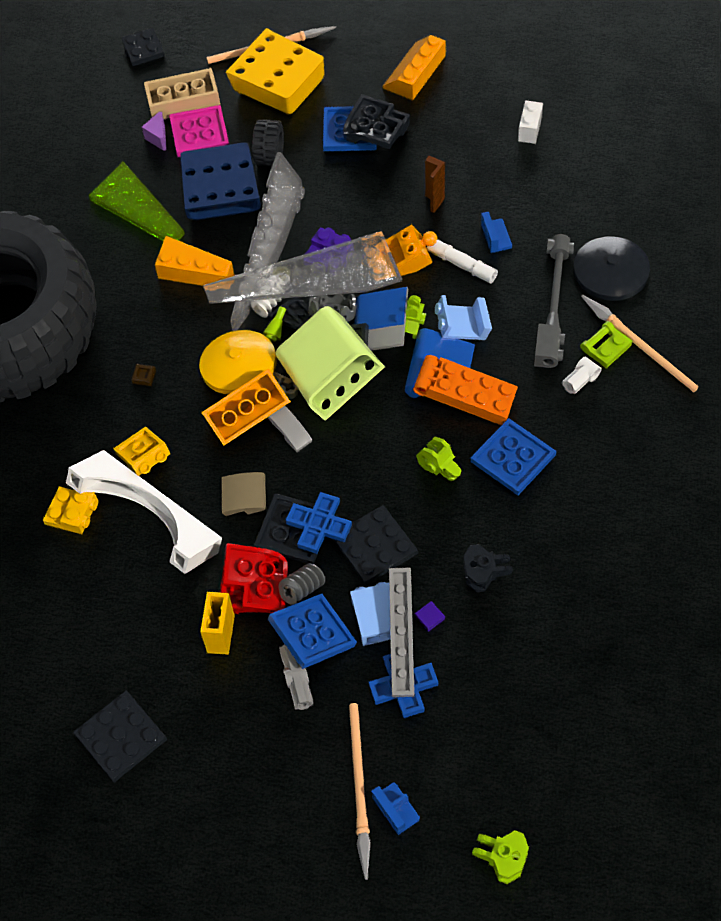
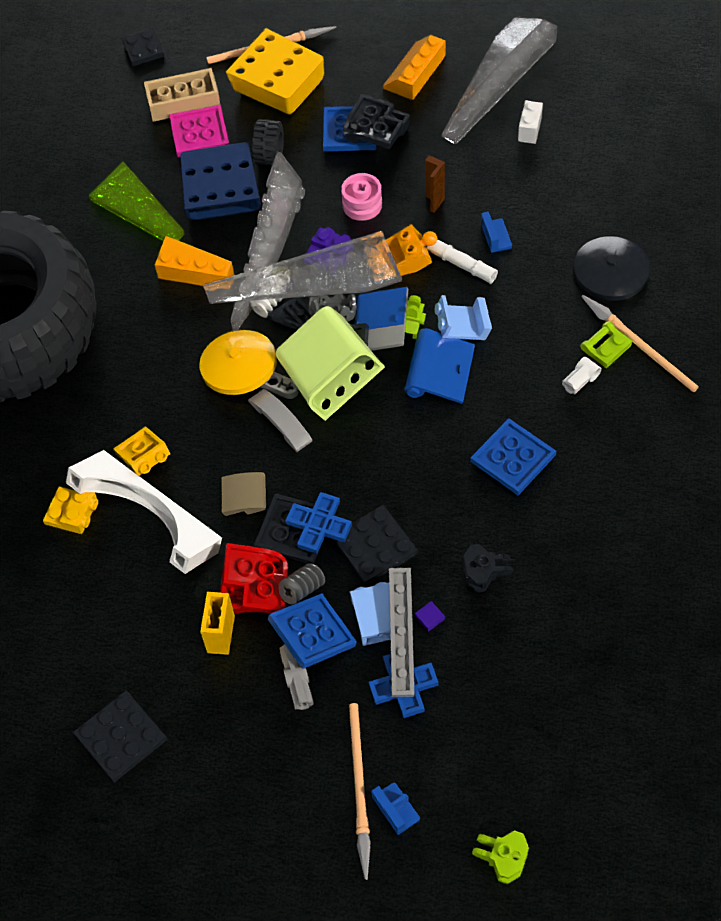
(143, 375): dark brown tile -> none
(155, 131): medium lavender slope -> none
(246, 407): light orange slope -> none
(274, 329): lime cone -> none
(361, 196): none -> bright pink wheel
(439, 459): lime hinge -> none
(465, 389): orange hinge -> none
(504, 64): none -> clear wedge
(549, 334): dark grey bar -> none

